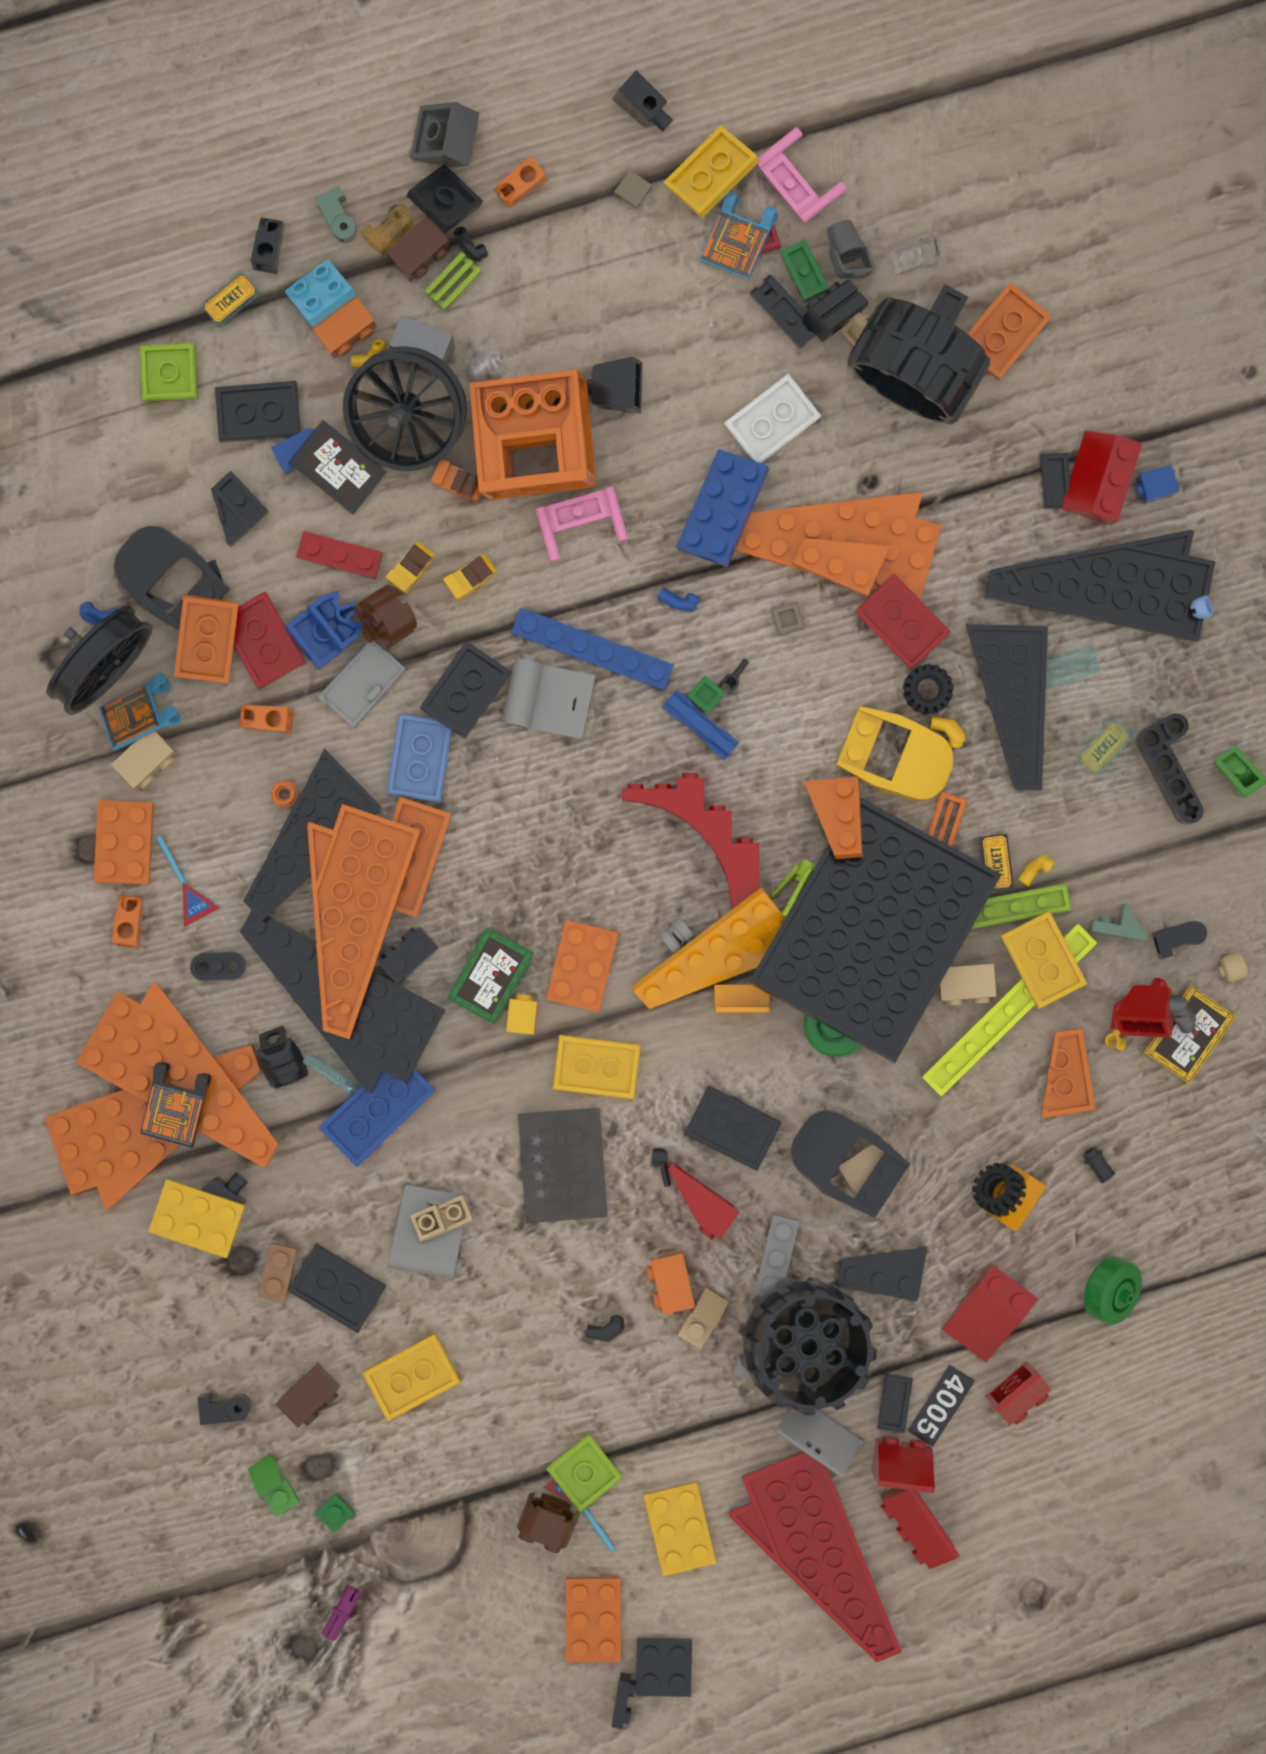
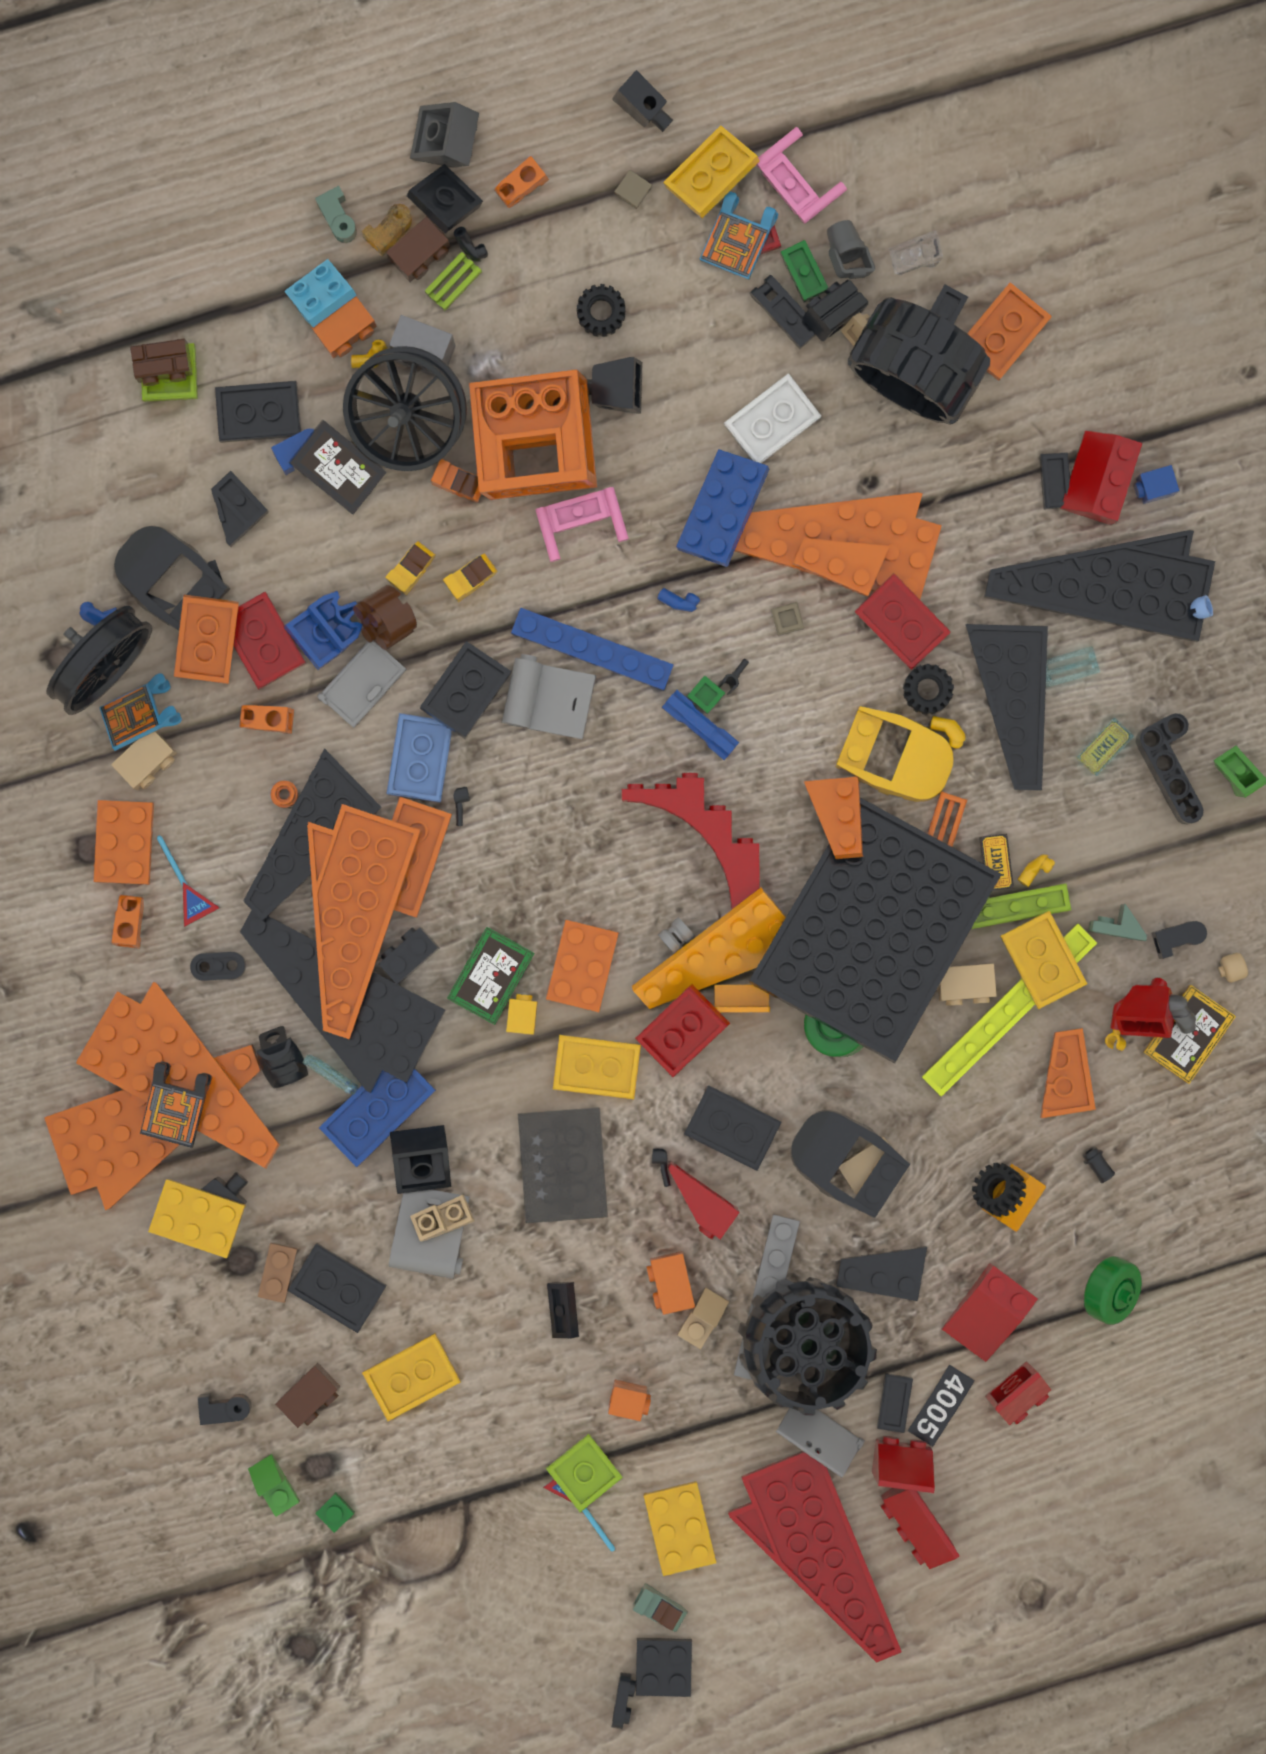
(161, 361): none -> reddish brown brick
(230, 299): tile -> none
(267, 245): black leg -> none
(339, 555): red plate -> none
(341, 1613): magenta axle -> none
(420, 1159): none -> black slope
(460, 796): none -> black hand
(547, 1522): reddish brown brick -> none
(563, 1310): none -> black plate
(593, 1619): orange plate -> none
(601, 293): none -> black tyre
(608, 1332): black arm -> none
(629, 1400): none -> orange brick
(659, 1608): none -> sand green leg
(682, 1030): none -> red tile
(803, 873): lime plant -> none

